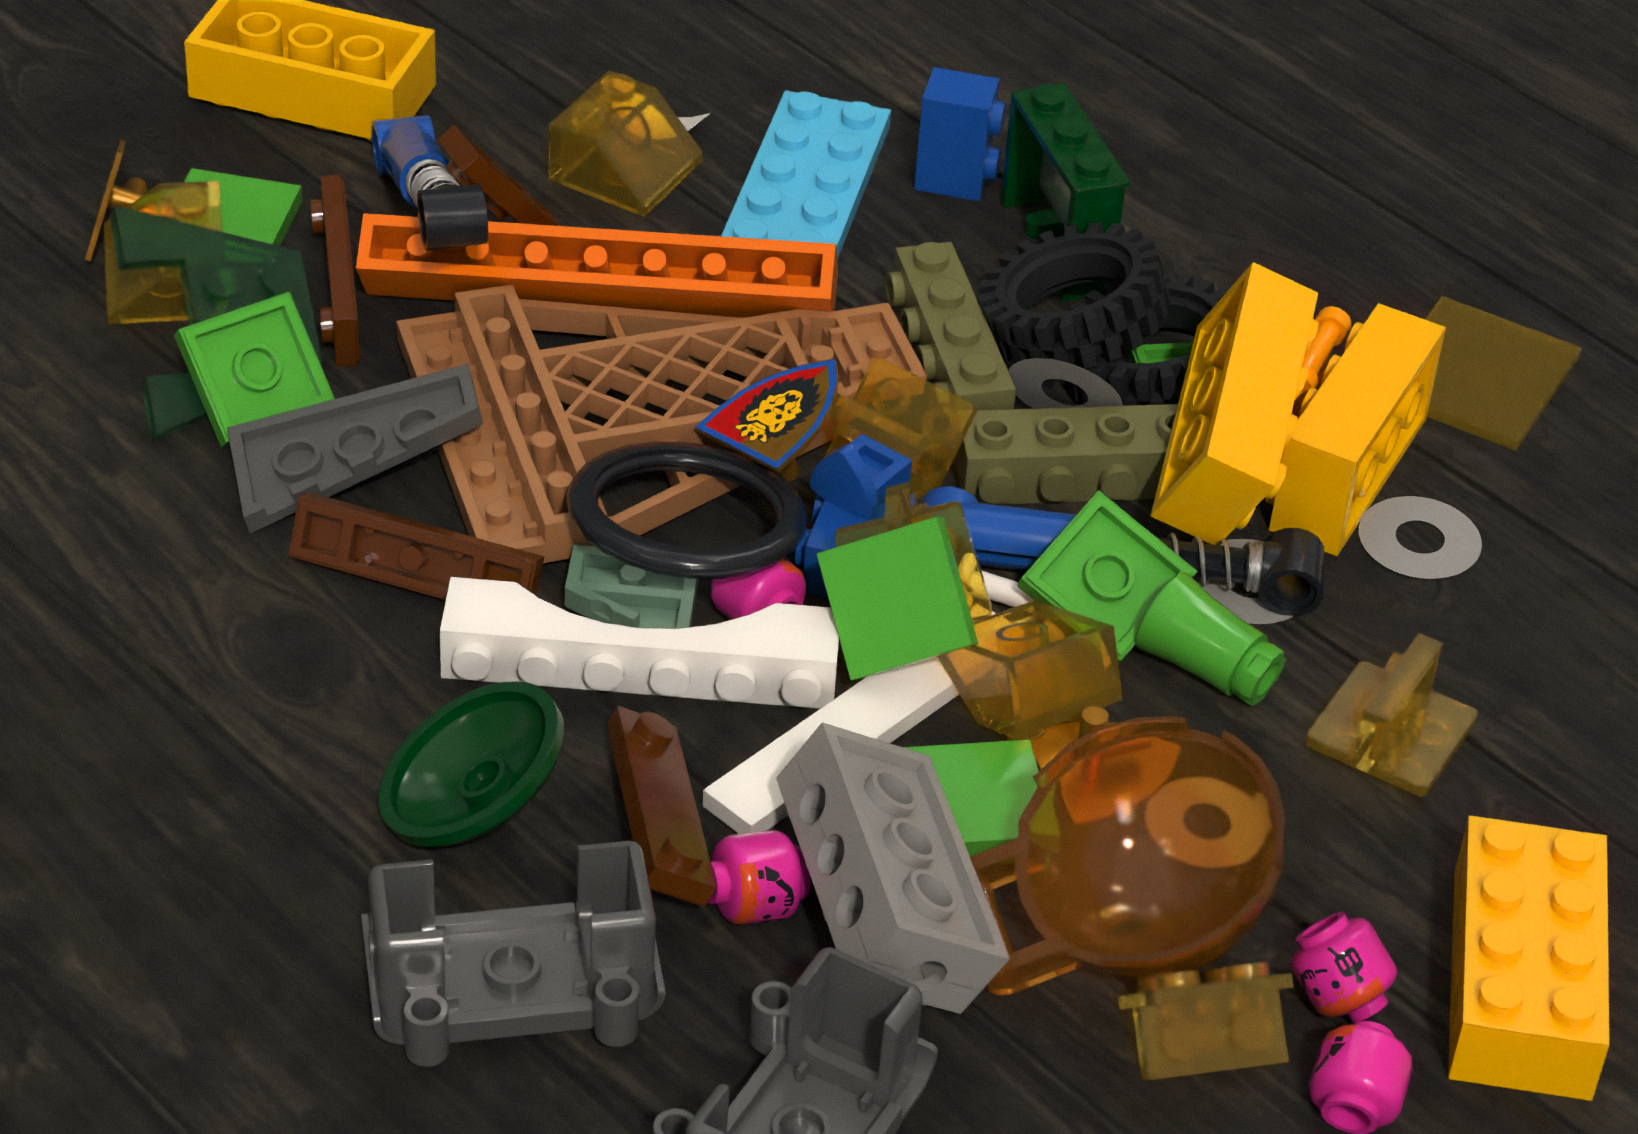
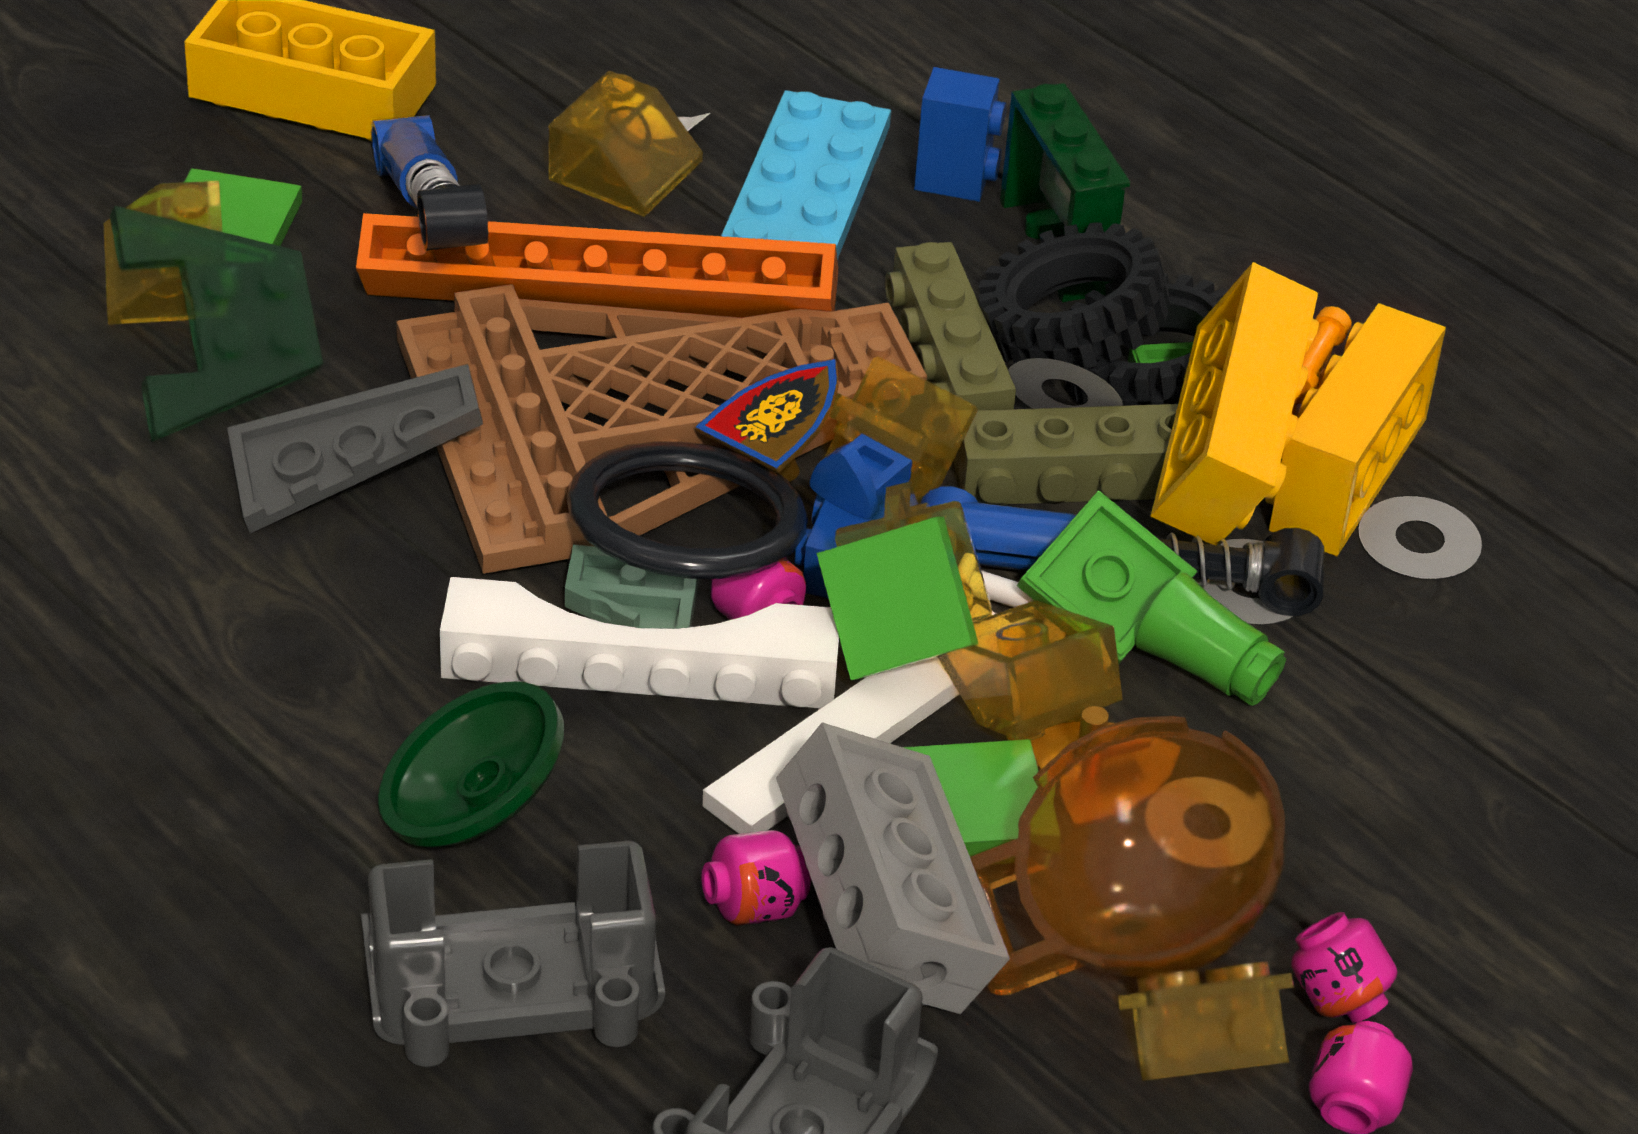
(116, 196): pearl gold shield -> none
(253, 364): bright green tile -> none
(339, 320): reddish brown plate -> none
(402, 549): reddish brown plate -> none
(501, 191): reddish brown plate -> none
(661, 805): reddish brown plate -> none
(1394, 720): clear yellow bracket -> none
(1494, 373): clear yellow piece -> none
(1530, 959): yellow brick -> none

